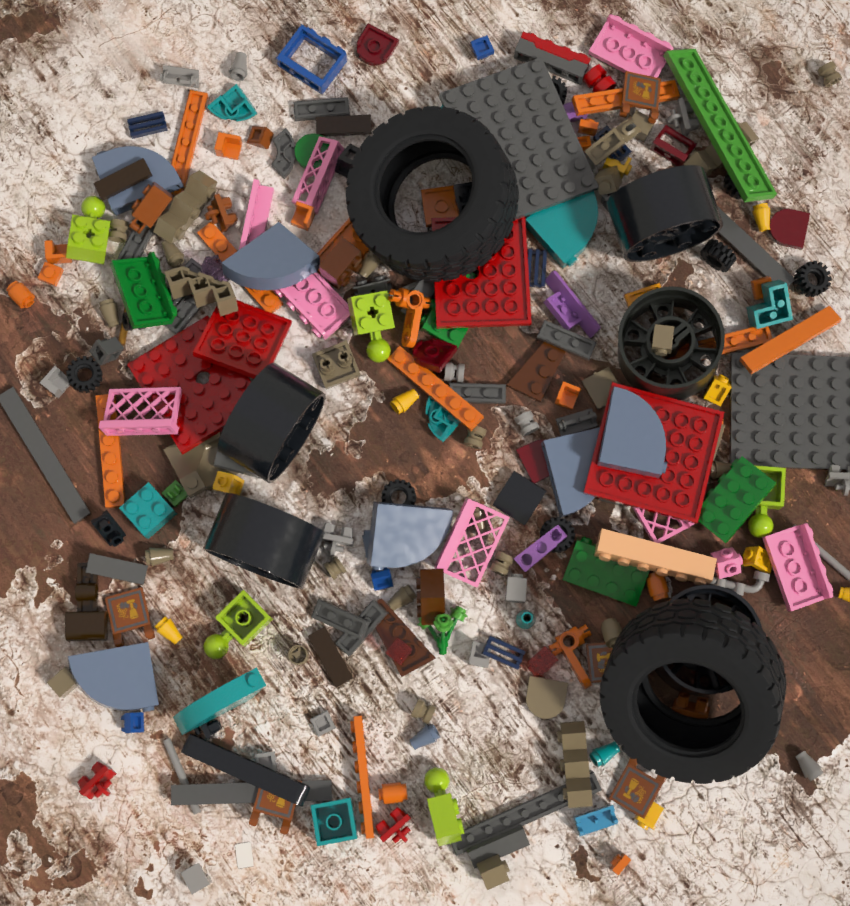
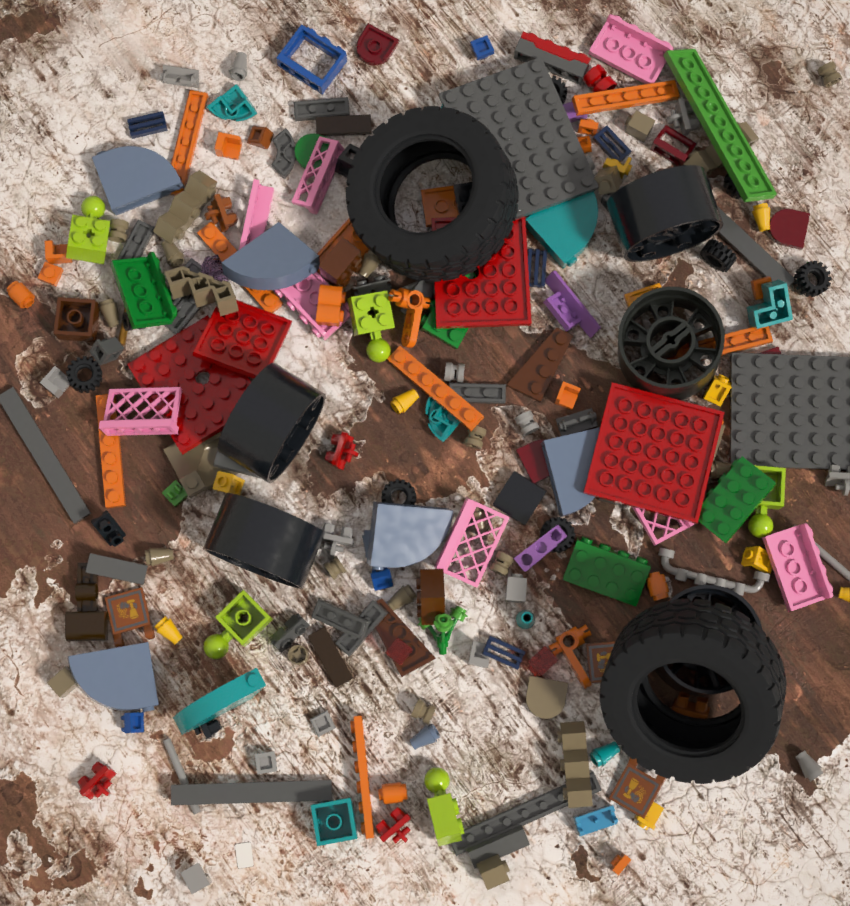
(76, 319): none -> reddish brown brick
(123, 179): dark brown tile -> none
(148, 510): teal brick -> none
(149, 207): dark orange brick -> none
(245, 769): black beam -> none
(274, 806): dark orange flag -> none
(283, 639): none -> dark grey hinge
(303, 216): orange panel -> none
(329, 305): none -> orange brick
(336, 364): dark tan plate -> none
(343, 452): none -> red hips
(433, 354): dark red tile -> none
(566, 340): dark grey tile -> none
(599, 386): dark tan piece -> none
(610, 631): dark tan brick -> none
(613, 141): dark tan plate -> none
(632, 436): sand blue brick -> none
(641, 92): dark orange flag -> none
(655, 557): light nougat brick -> none
(662, 339): dark tan brick -> none
(727, 562): bright pink brick -> none
(790, 340): orange tile -> none

